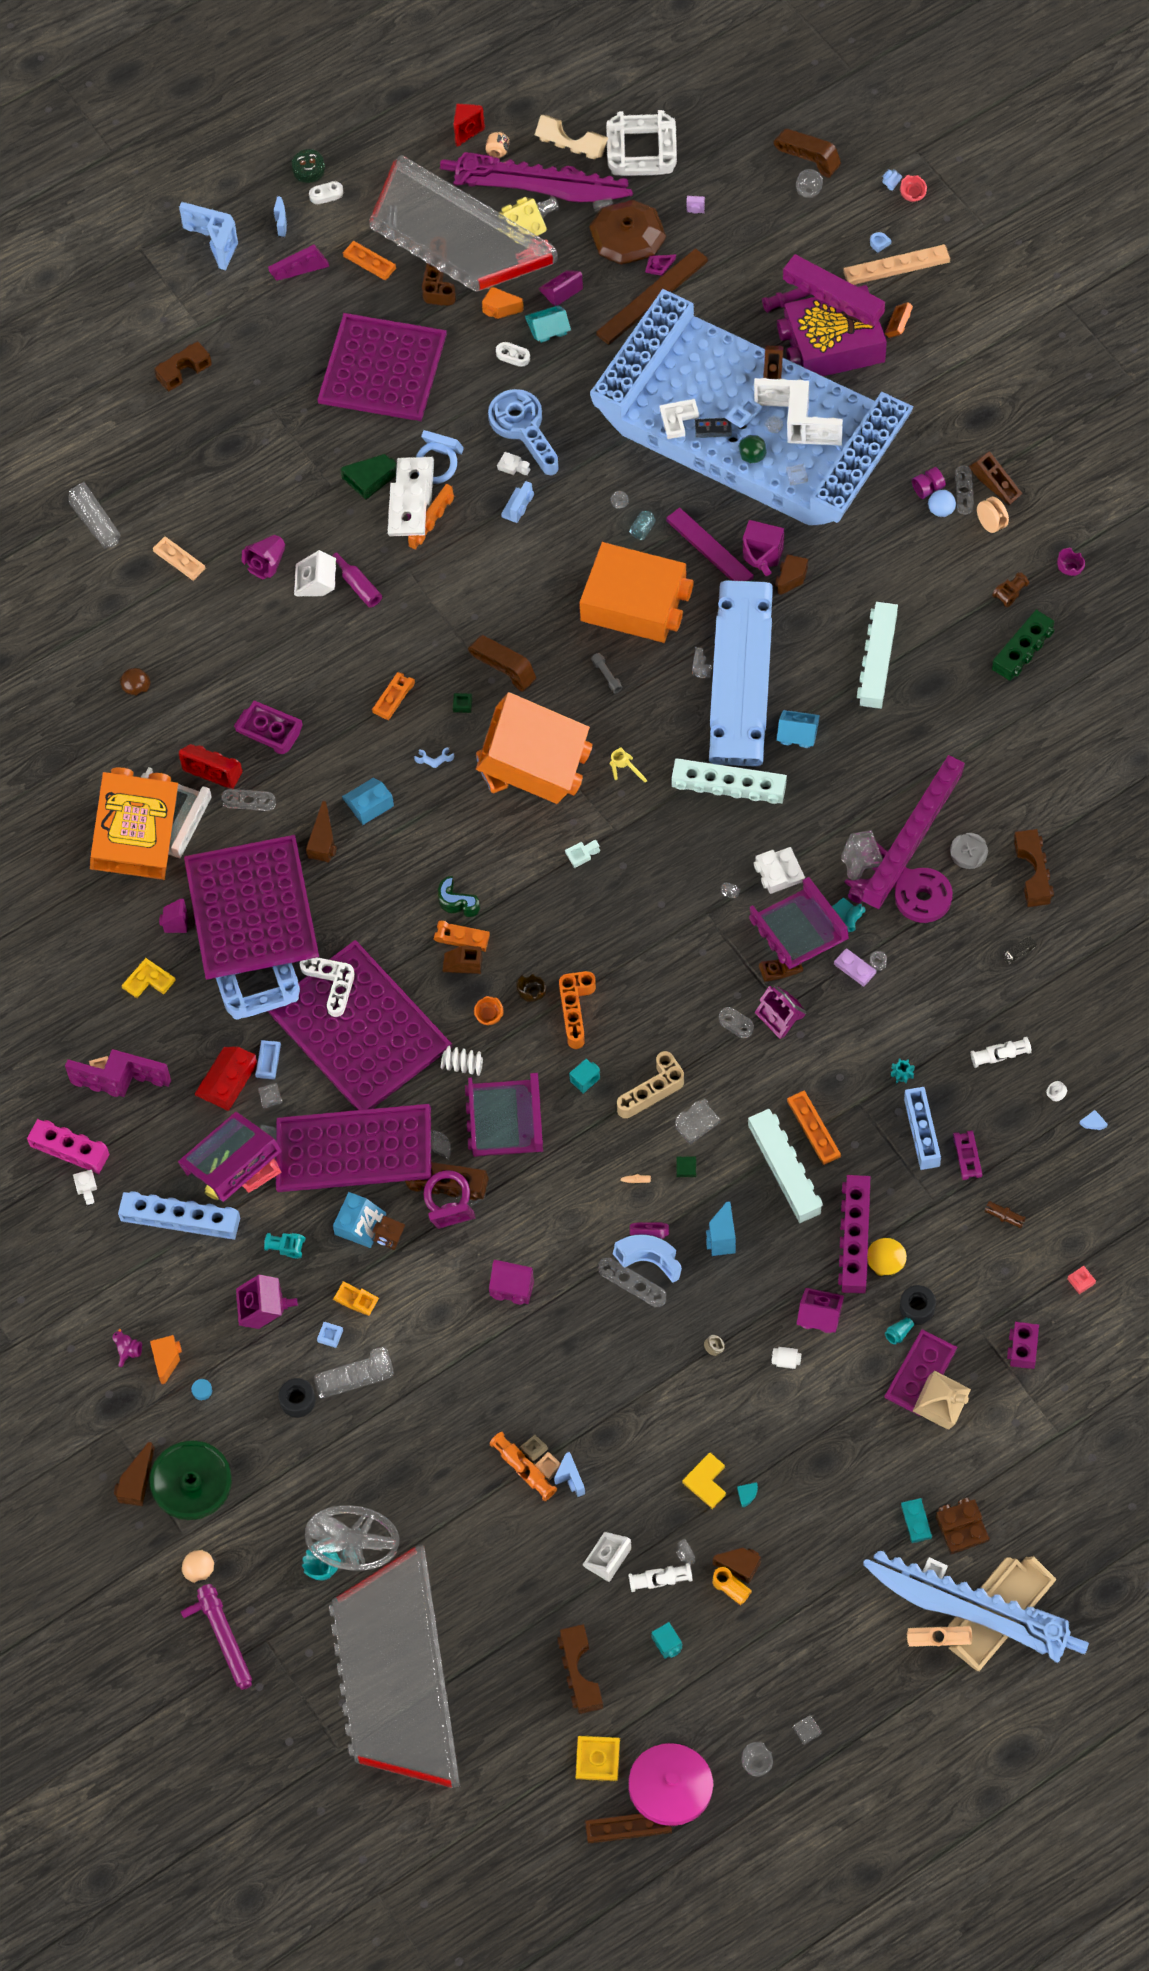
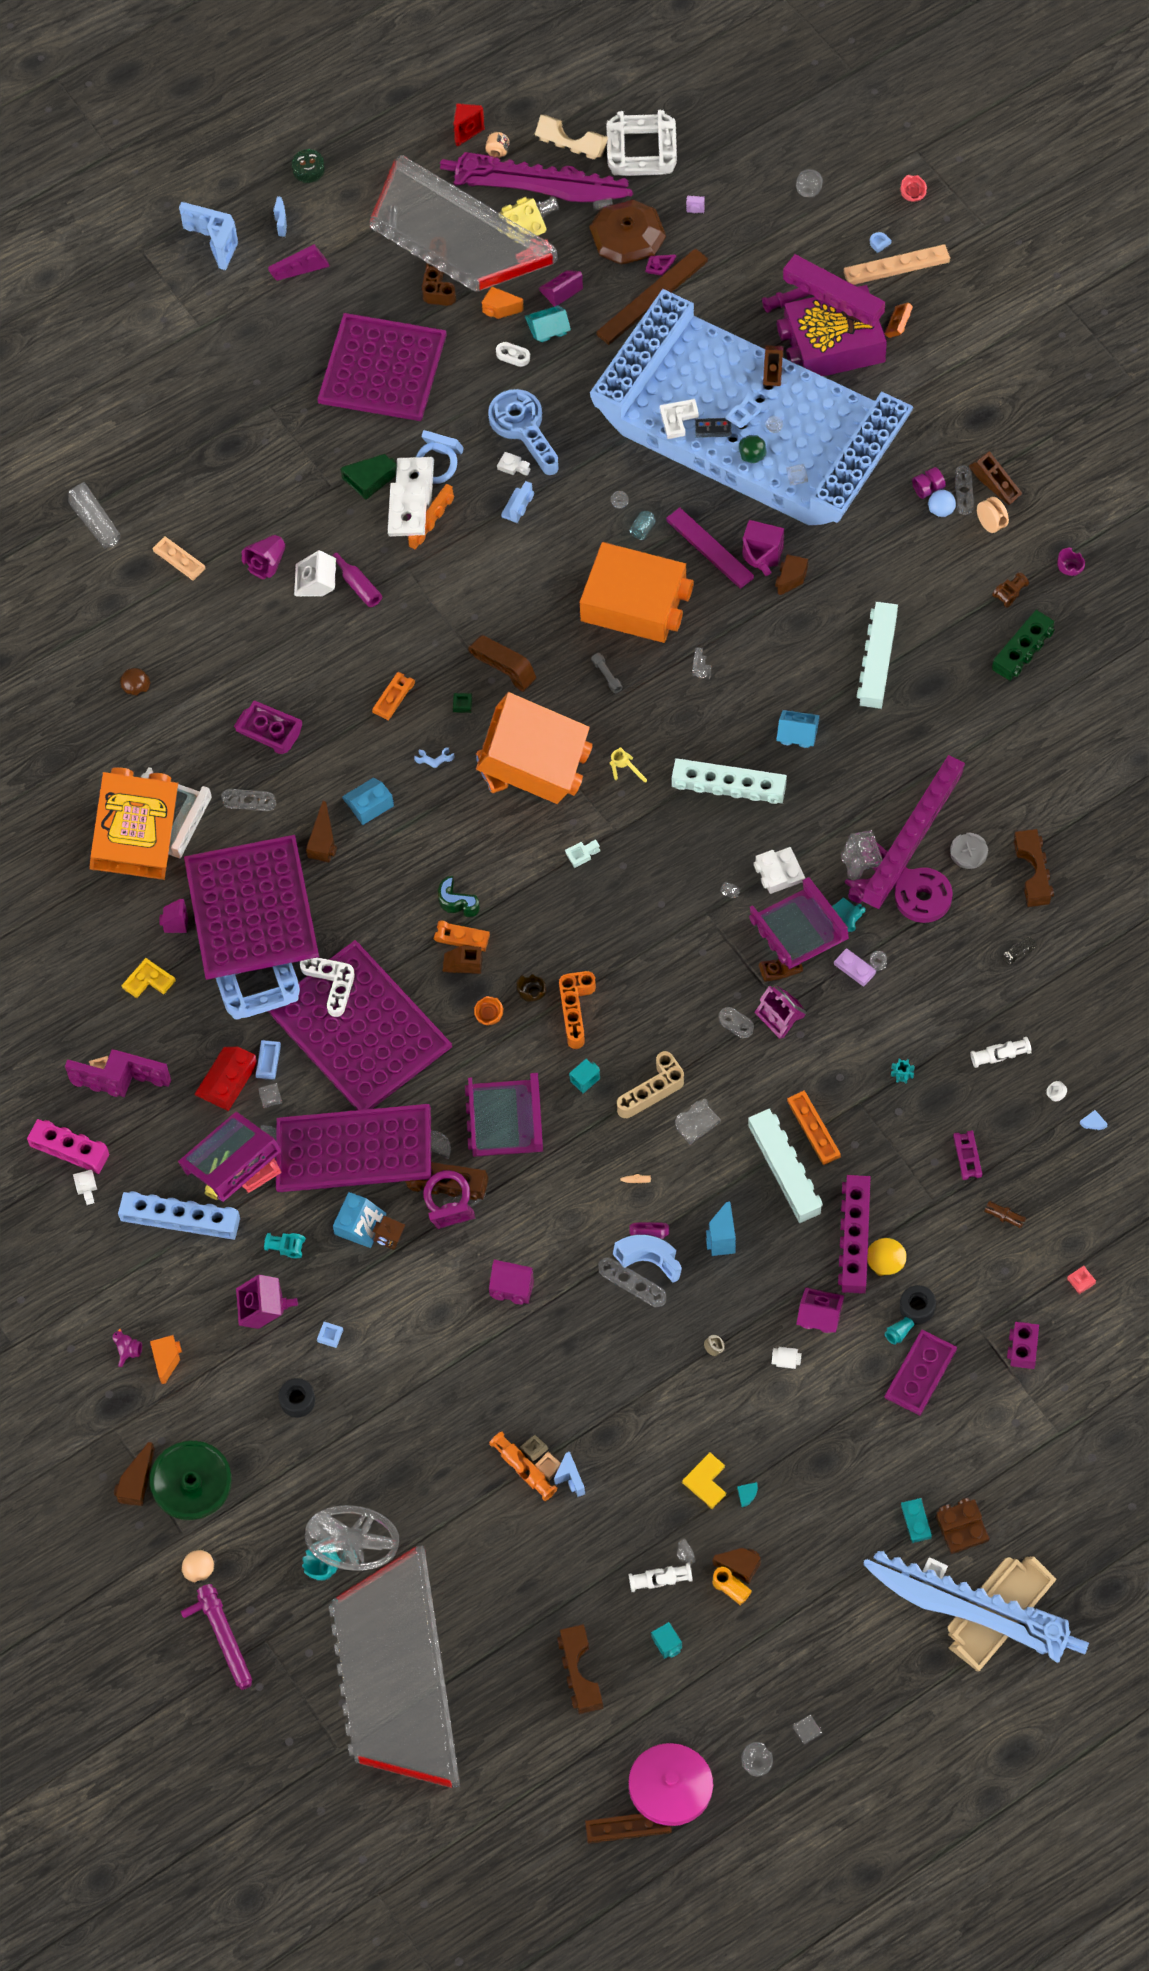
(193, 357): reddish brown arch -> none
(201, 1389): dark azure tile -> none
(210, 765): red slope -> none
(326, 192): white plate -> none
(355, 1374): clear beam -> none
(356, 1299): light orange slope -> none
(369, 260): orange plate -> none
(462, 1061): white piece -> none
(597, 1758): yellow tile -> none
(608, 1555): white slope -> none
(686, 1166): dark green tile -> none
(741, 673): light blue panel -> none
(800, 427): white bracket -> none
(809, 148): reddish brown beam -> none
(891, 179): light blue plate -> none
(922, 1128): light blue brick -> none
(941, 1400): tan piece -> none
(952, 1636): light nougat piece -> none

